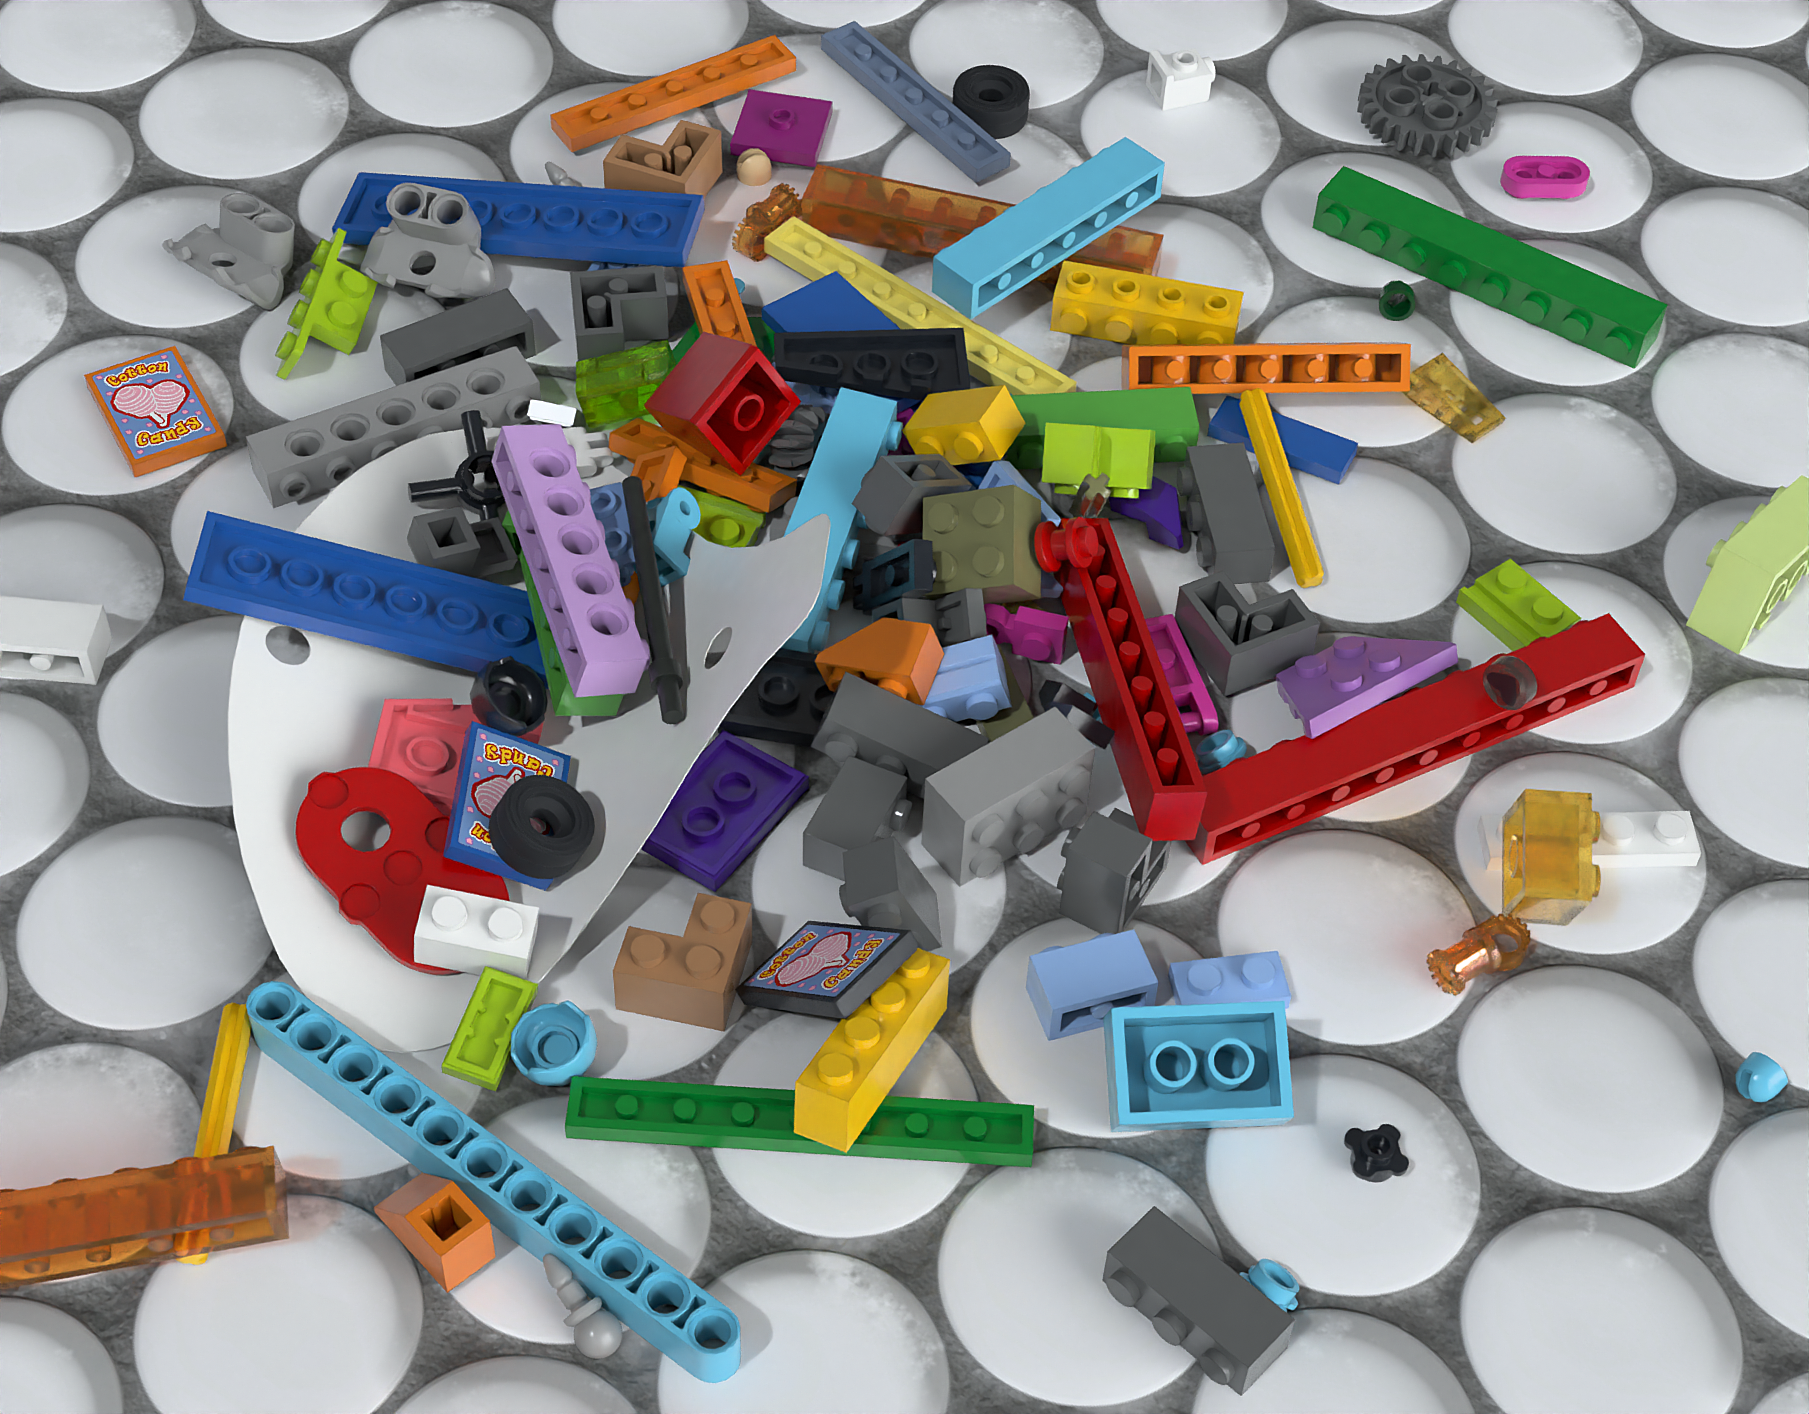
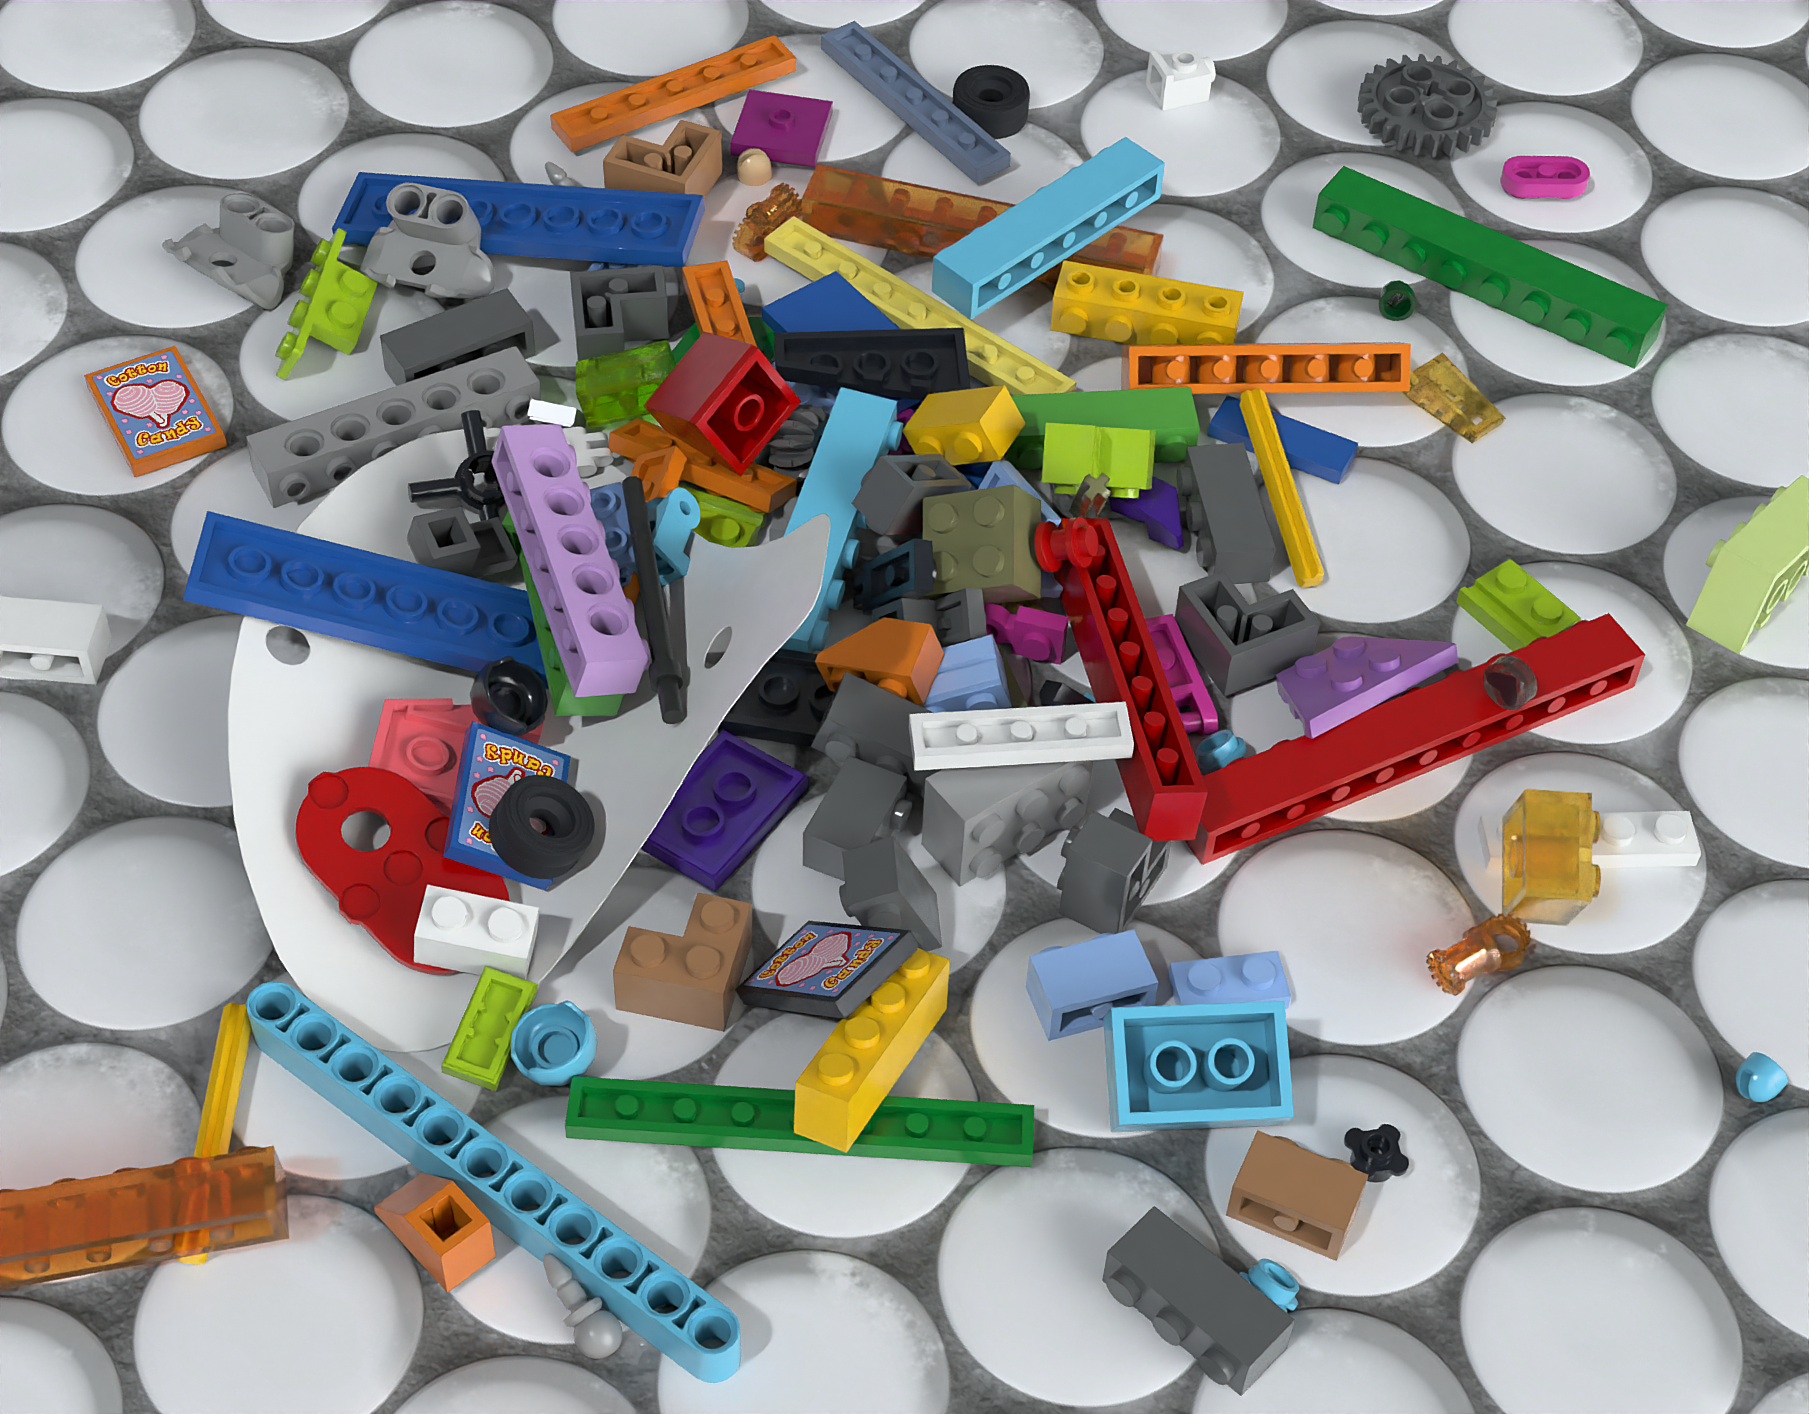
(1020, 736): none -> white plate
(1296, 1194): none -> medium nougat brick

